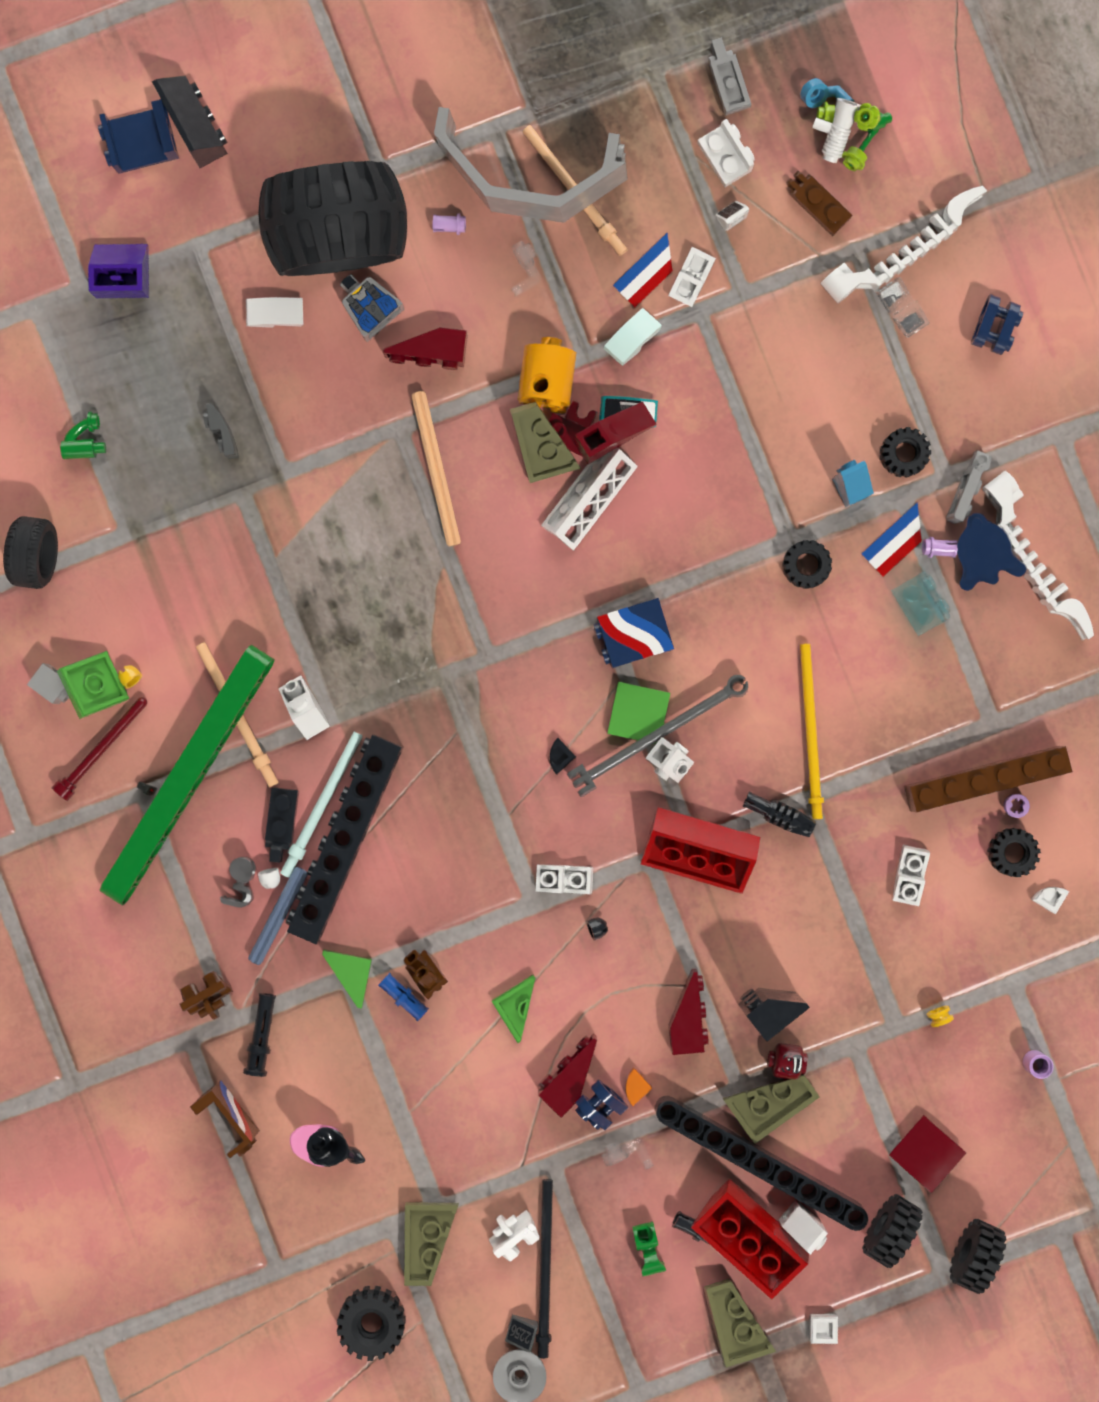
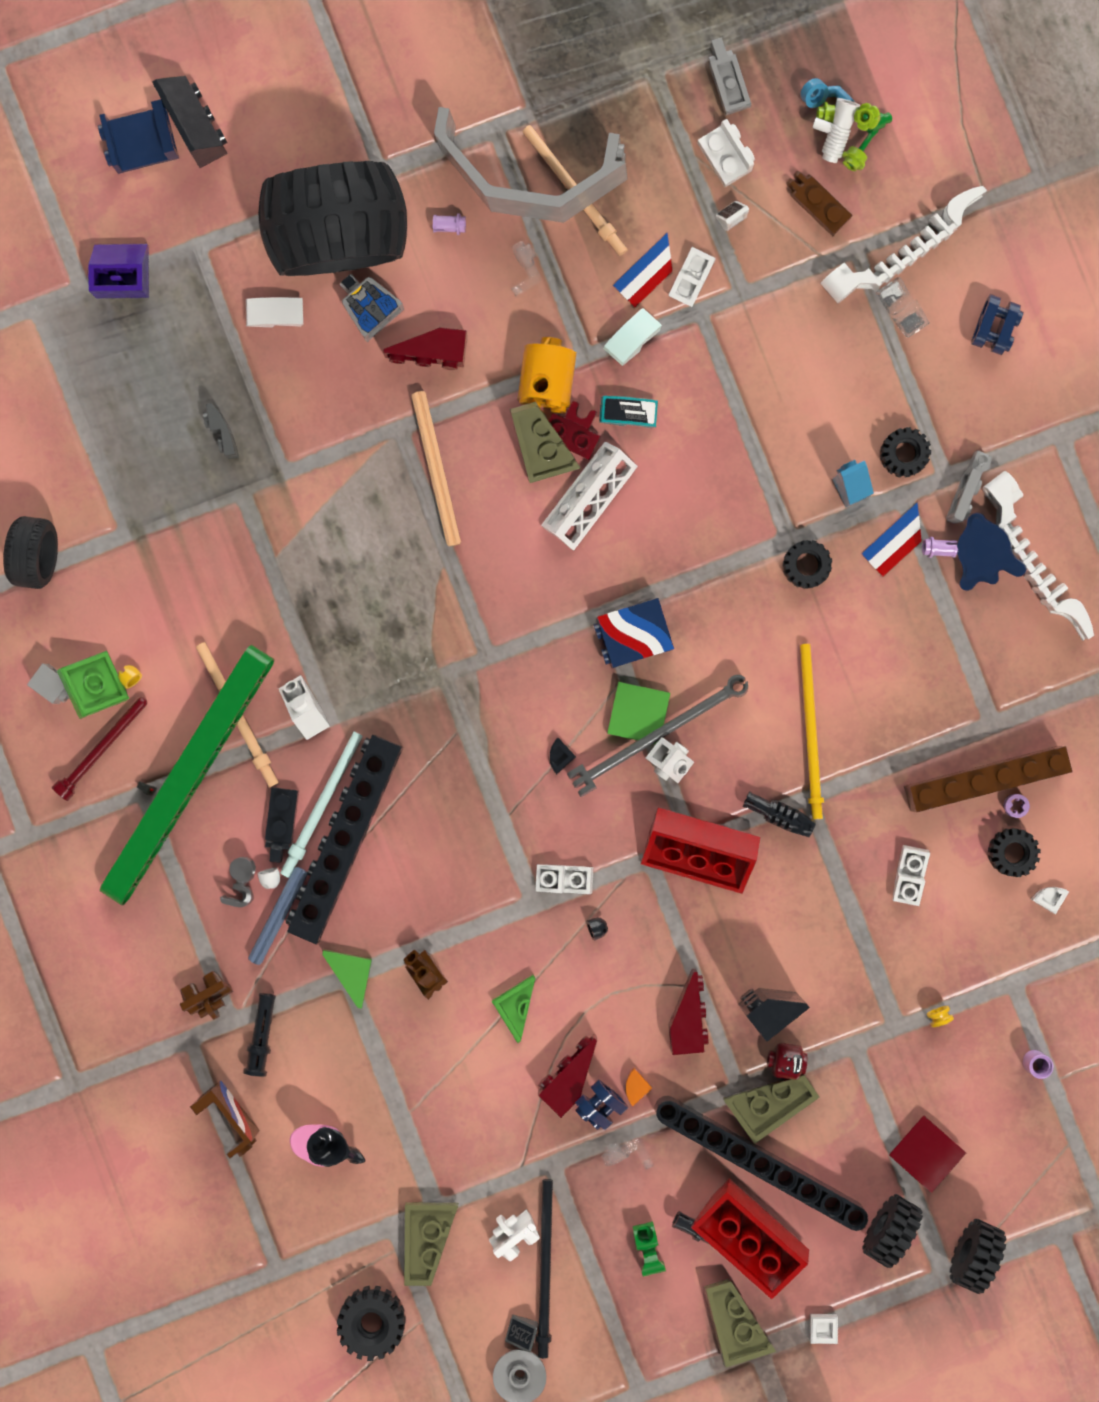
(86, 448): green plant -> none
(403, 997): blue pin -> none
(613, 432): dark red slope -> none
(804, 1227): white slope -> none
(922, 603): clear light blue bracket -> none

